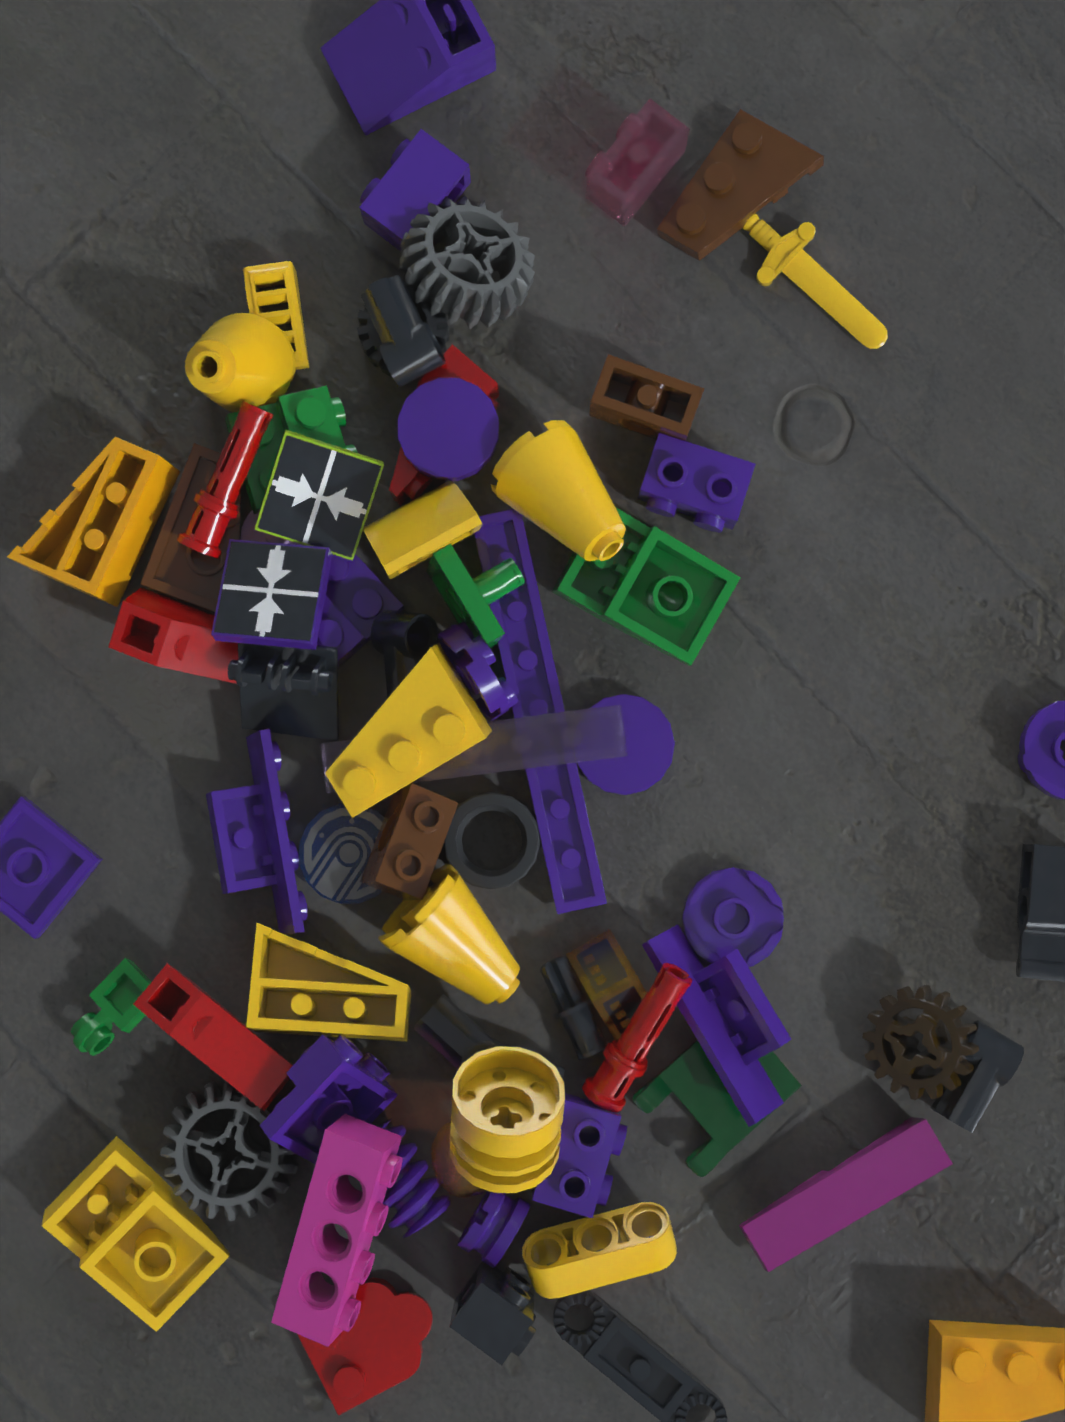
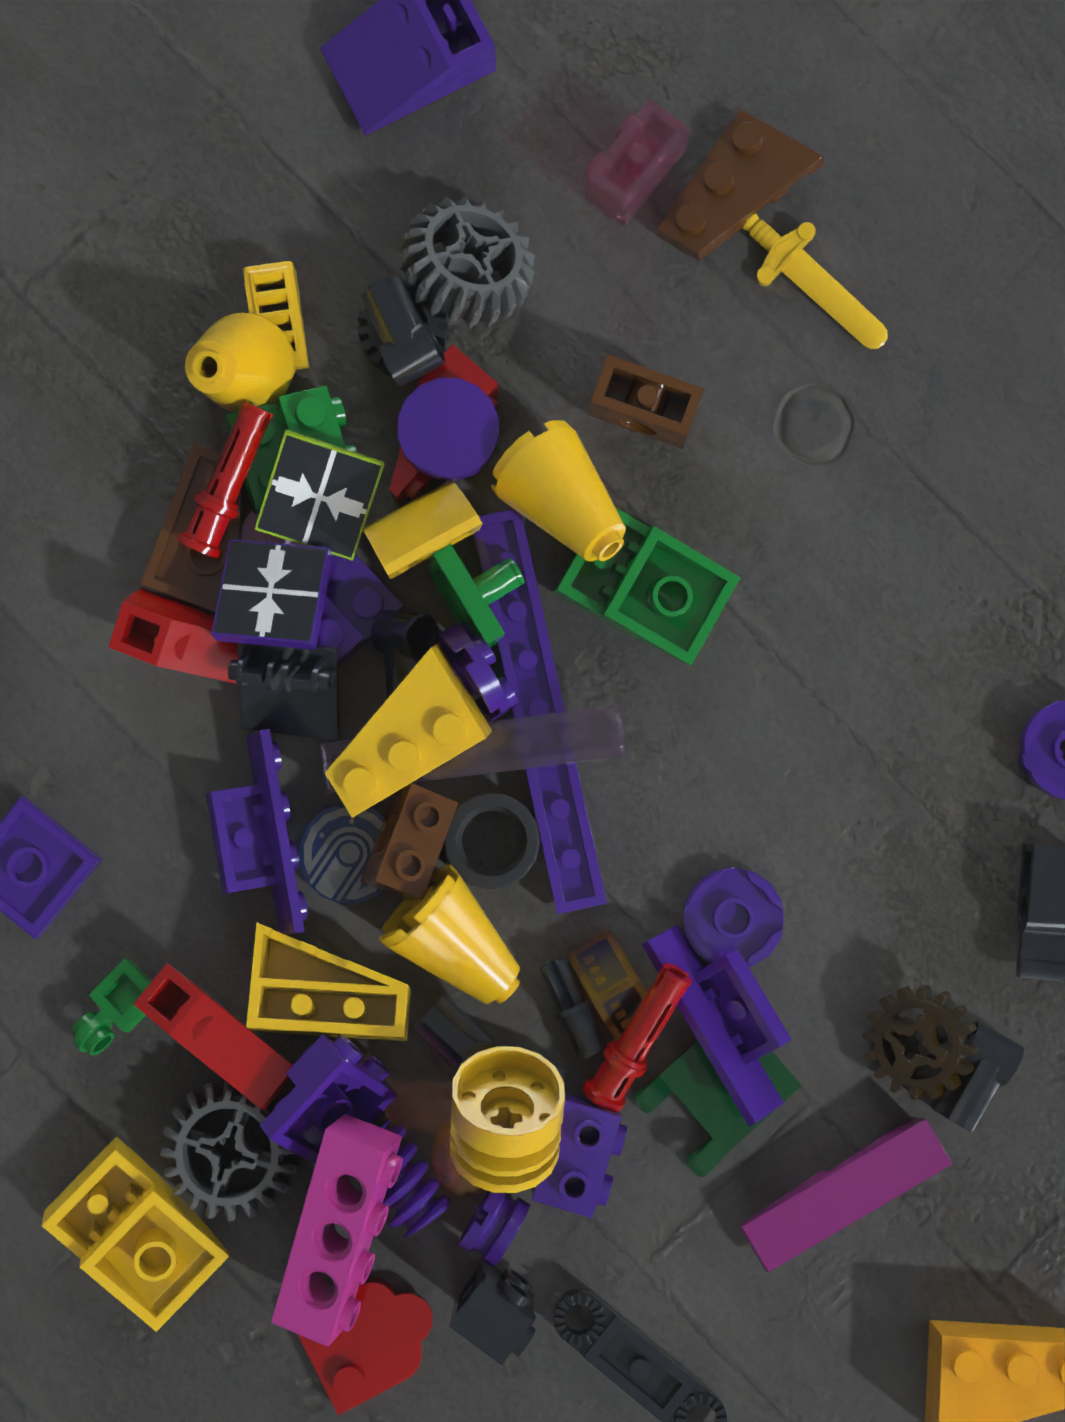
(102, 523): light orange wedge -> none
(419, 175): dark purple brick -> none
(624, 1255): yellow beam -> none
(648, 748): dark purple tile -> none
(695, 483): dark purple brick -> none

